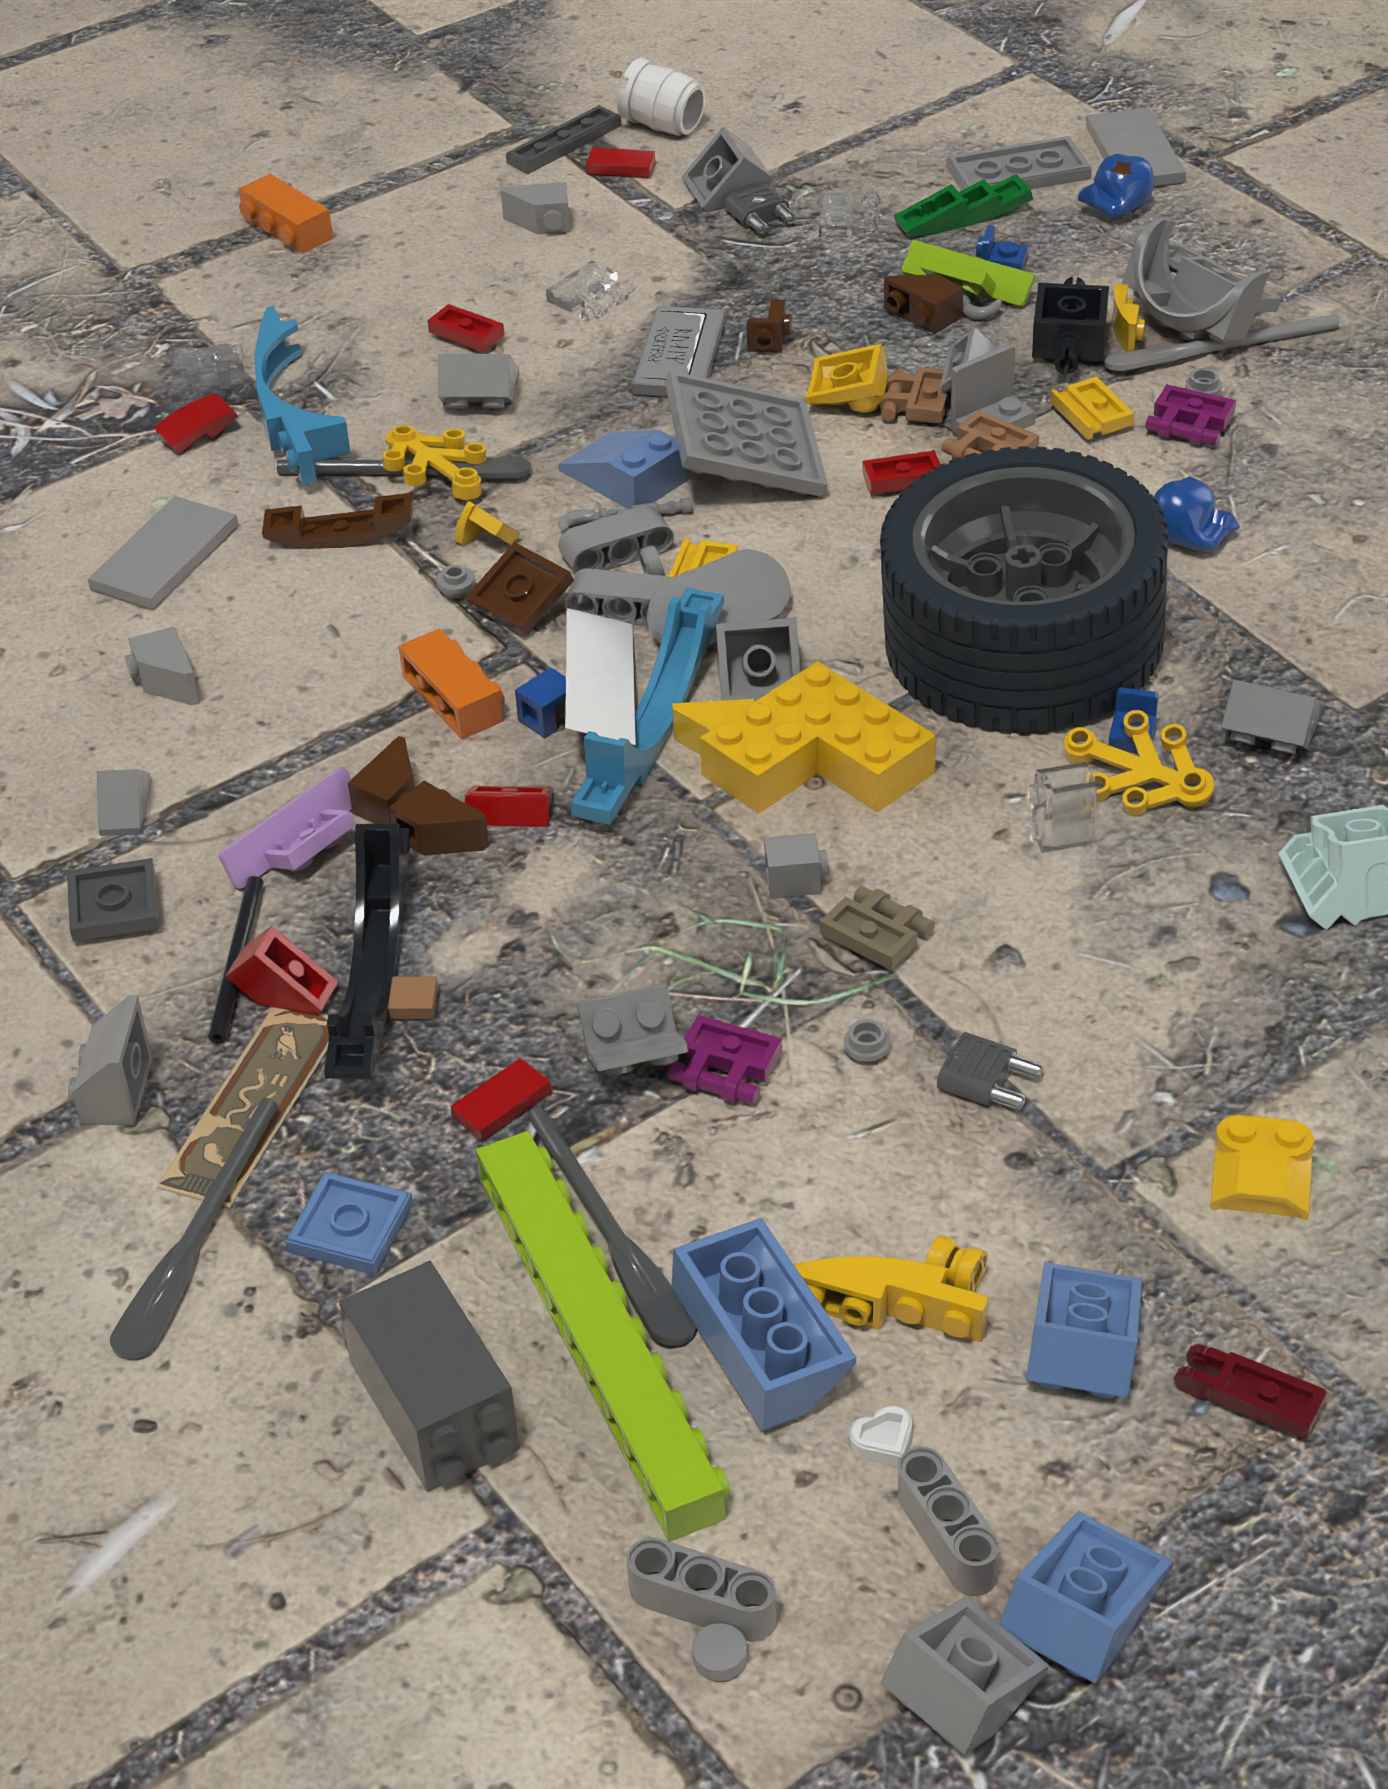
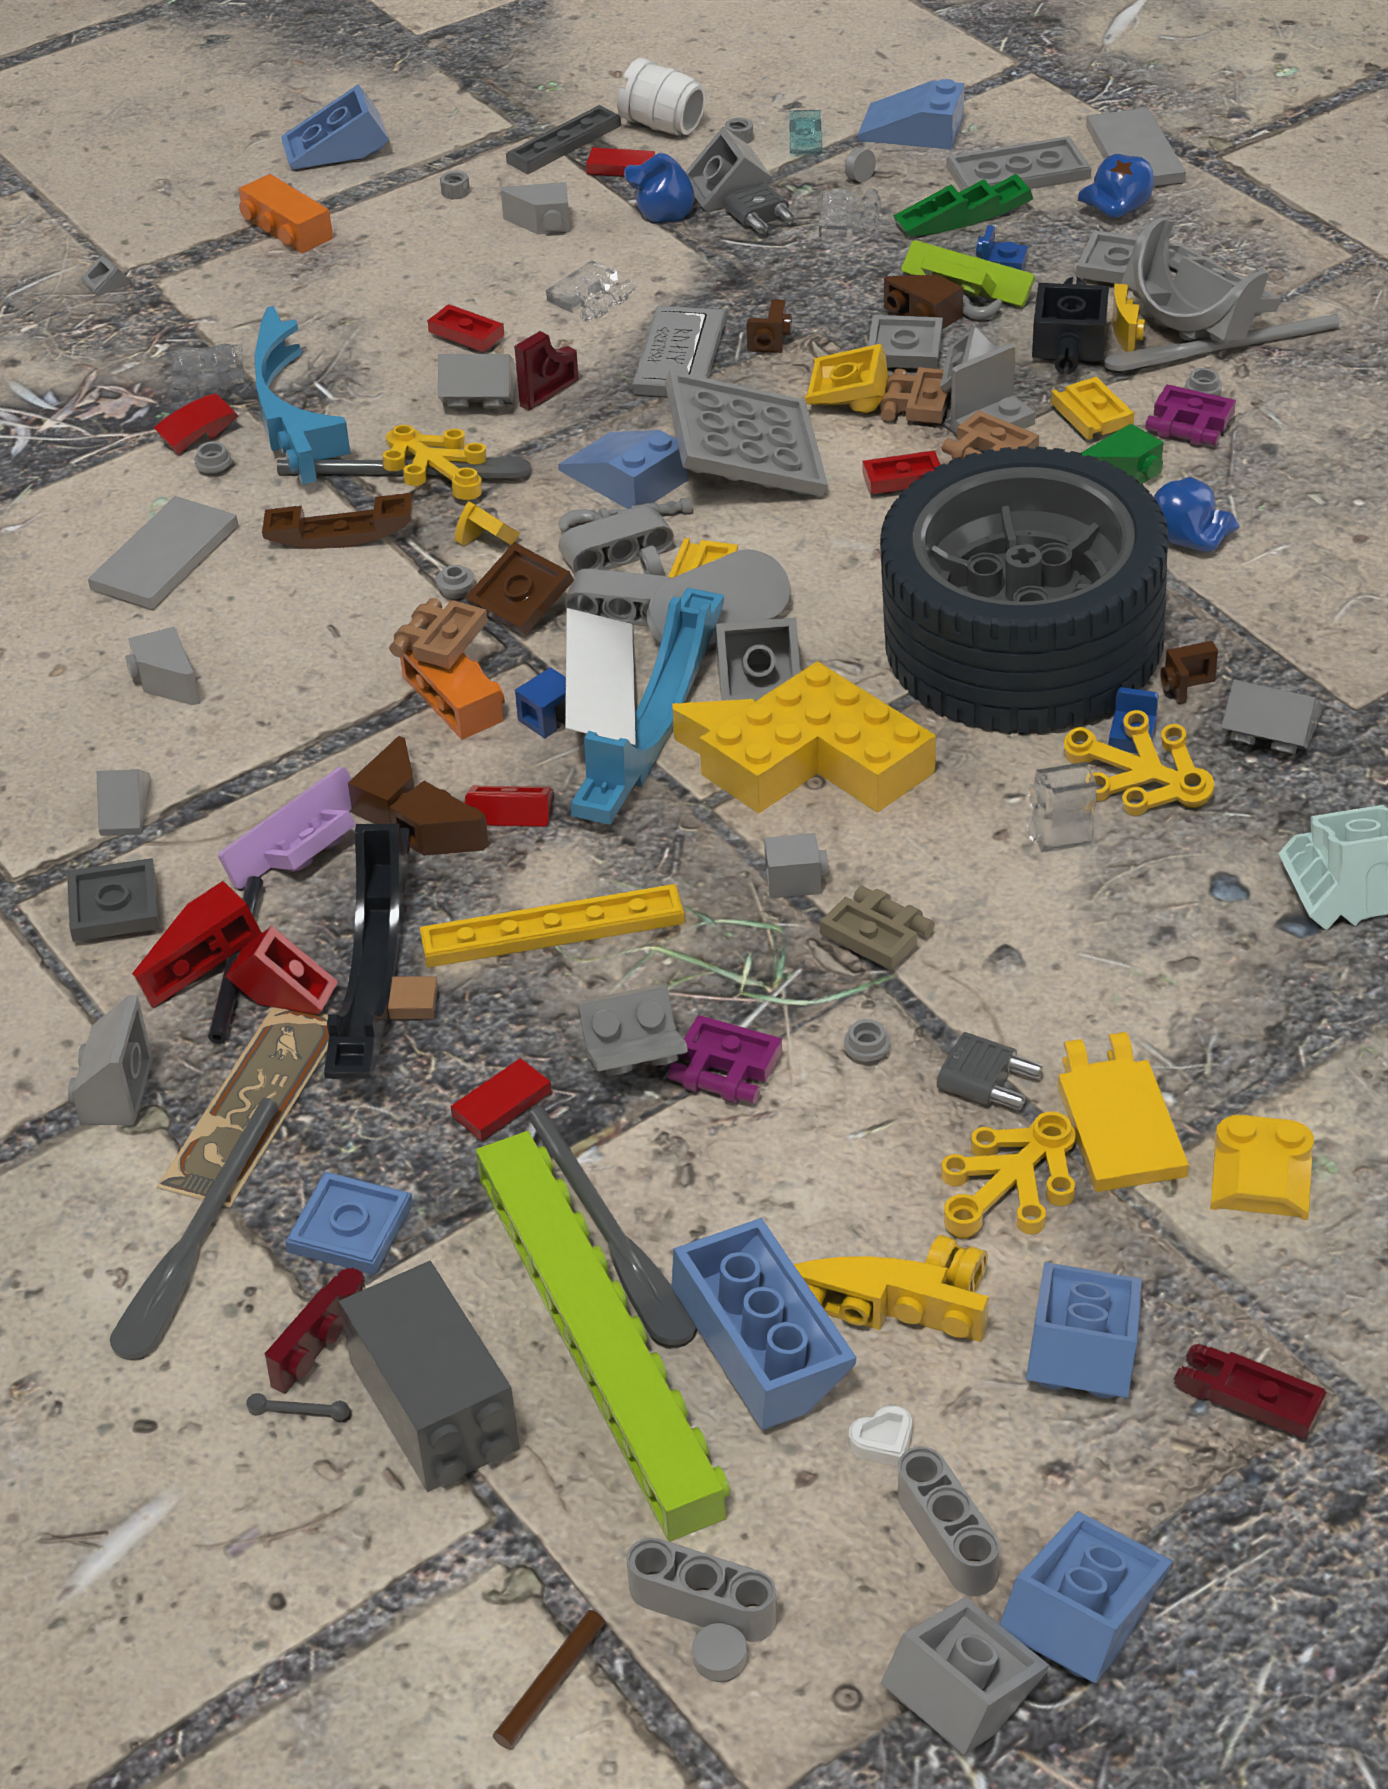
(104, 277): none -> light grey slope
(195, 942): none -> red slope
(212, 457): none -> light grey plate
(258, 1405): none -> dark grey hinge
(311, 1331): none -> dark red hinge
(337, 133): none -> medium blue slope
(439, 633): none -> medium nougat plate
(454, 185): none -> light grey axle
(543, 369): none -> dark red tile
(548, 1679): none -> reddish brown bar
(551, 925): none -> yellow tile
(661, 189): none -> blue piece
(741, 128): none -> light grey axle
(805, 131): none -> clear light blue slope
(860, 164): none -> light grey tile
(908, 340): none -> light grey plate
(917, 117): none -> medium blue slope
(1047, 1136): none -> yellow plant
(1105, 257): none -> light grey plate
(1119, 1117): none -> yellow tile
(1131, 451): none -> green slope
(1188, 667): none -> reddish brown bracket

